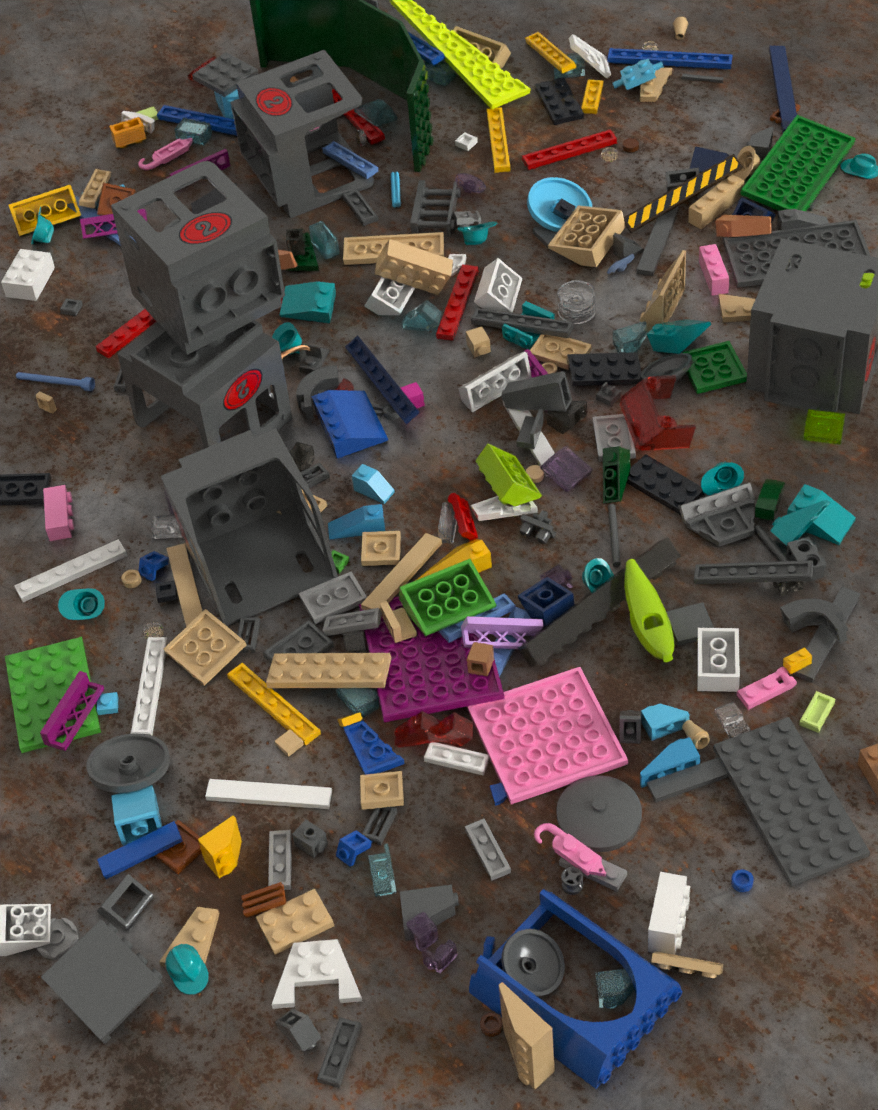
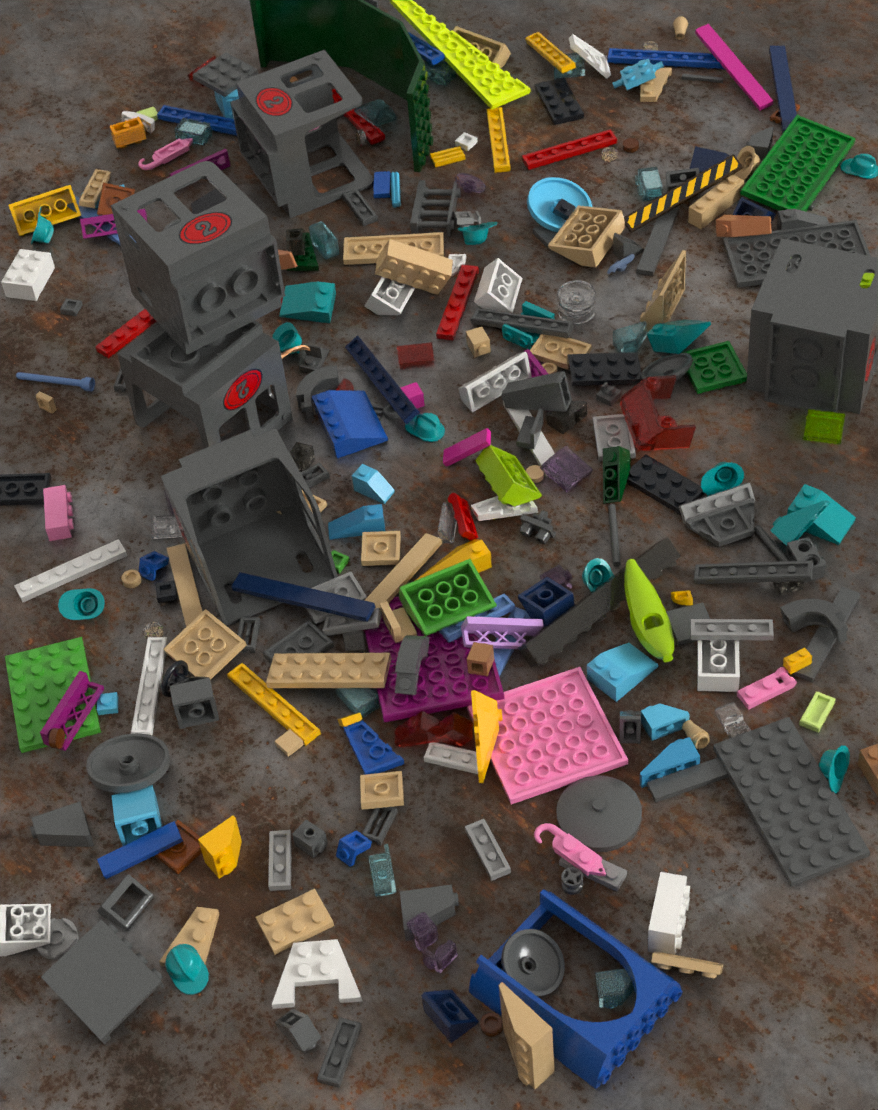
(56, 738): none -> reddish brown tile
(62, 827): none -> dark grey slope
(191, 696): none -> dark grey piece
(263, 896): dark orange tile -> none
(269, 794): white tile -> none
(303, 597): none -> dark blue tile
(350, 160): medium blue tile -> none
(382, 184): none -> blue tile
(408, 663): none -> dark grey arch
(415, 353): none -> clear red panel
(422, 317): clear light blue slope -> none
(426, 427): none -> teal piece
(447, 156): none -> yellow tile
(448, 1013): none -> dark blue slope
(467, 447): none -> dark pink tile
(486, 729): none -> yellow wedge
(489, 945): blue tile -> none
(498, 793): blue tile -> none
(592, 96): yellow tile -> none
(619, 670): none -> medium azure slope
(649, 183): none -> clear light blue brick
(682, 597): none -> yellow tile
(713, 269): bright pink brick -> none
(732, 629): none -> light grey plate
(734, 67): none -> dark pink tile
(735, 308): tan wing -> none
(742, 880): blue tile -> none
(769, 499): dark green slope -> none
(834, 766): none -> teal piece

